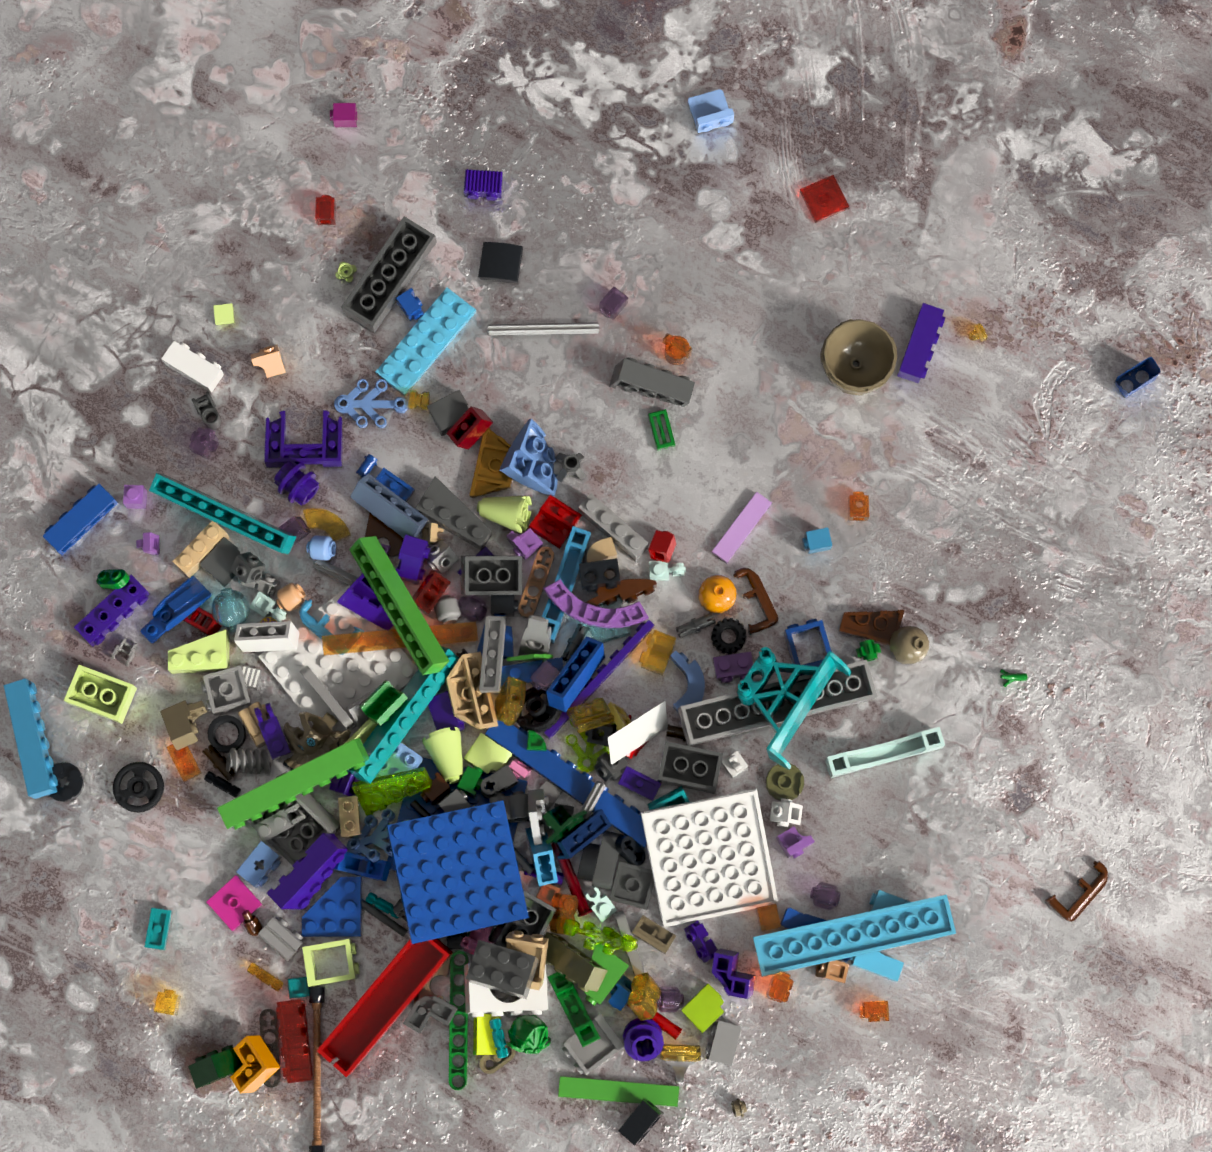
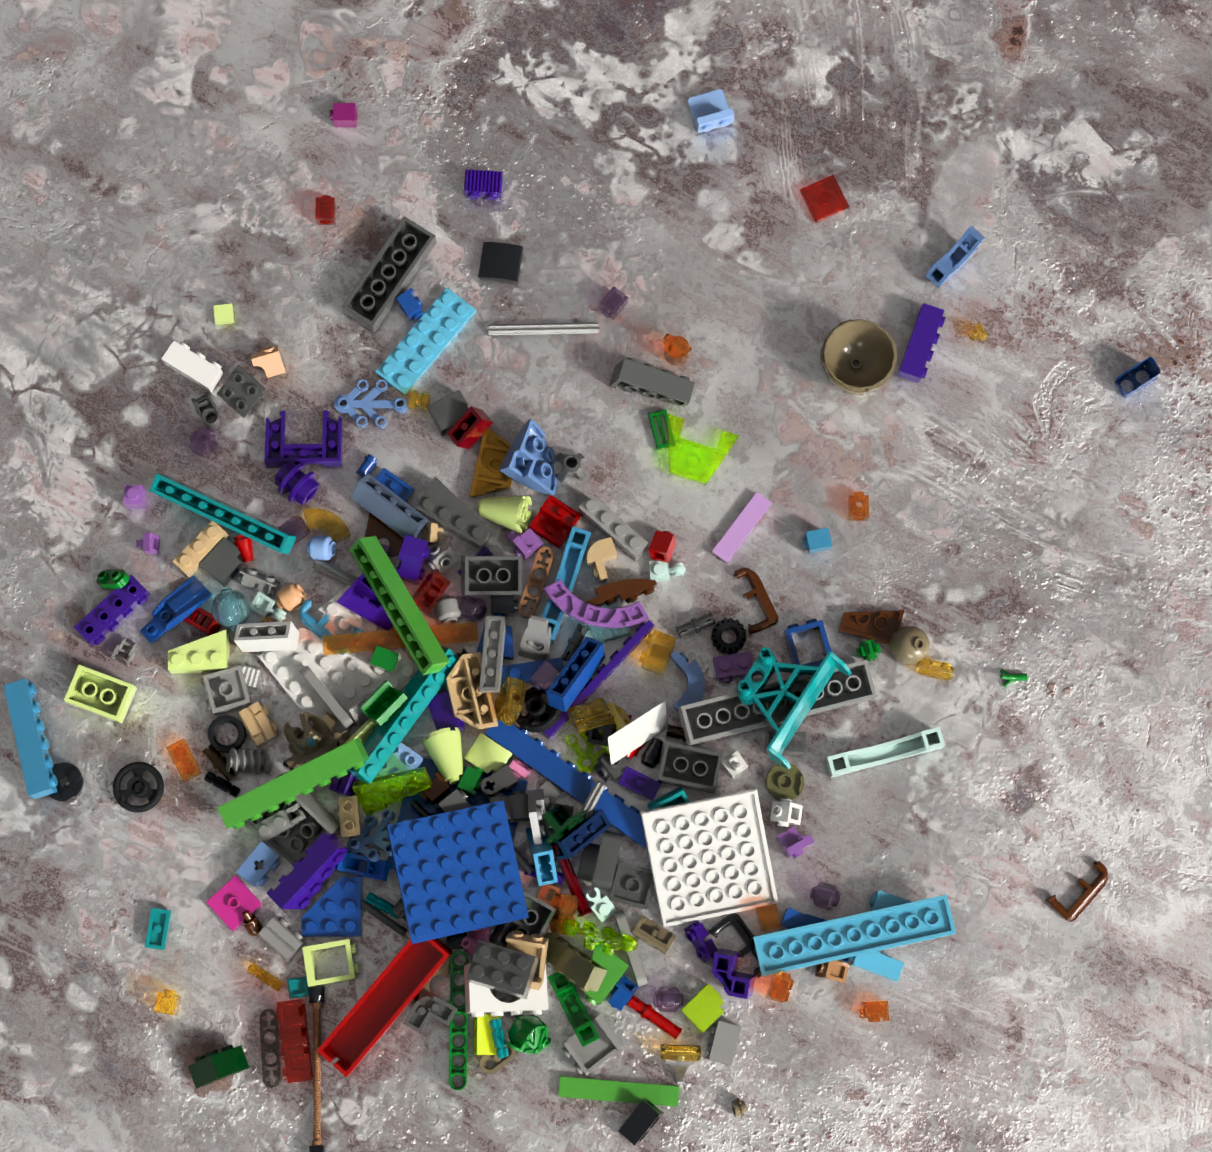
(79, 519): blue brick -> none
(181, 722): dark tan hinge -> none
(241, 391): none -> dark grey hinge
(245, 547): none -> red cone
(247, 567): dark grey brick -> none
(257, 1064): light orange brick -> none
(272, 733): dark purple hinge -> none
(343, 266): yellowish green plate -> none
(384, 659): none -> green panel
(531, 657): bright green piece -> none
(535, 742): green tile -> none
(598, 568): black brick -> none
(628, 853): black beam -> none
(643, 1039): dark purple piece -> none
(644, 996): clear yellow brick -> none
(652, 754): none -> black cone
(693, 459): none -> clear neon green wing
(717, 594): light orange cylinder -> none
(742, 930): none -> black piece
(791, 751): none -> dark grey piece
(935, 669): none -> clear yellow plate
(955, 257): none -> medium blue arch

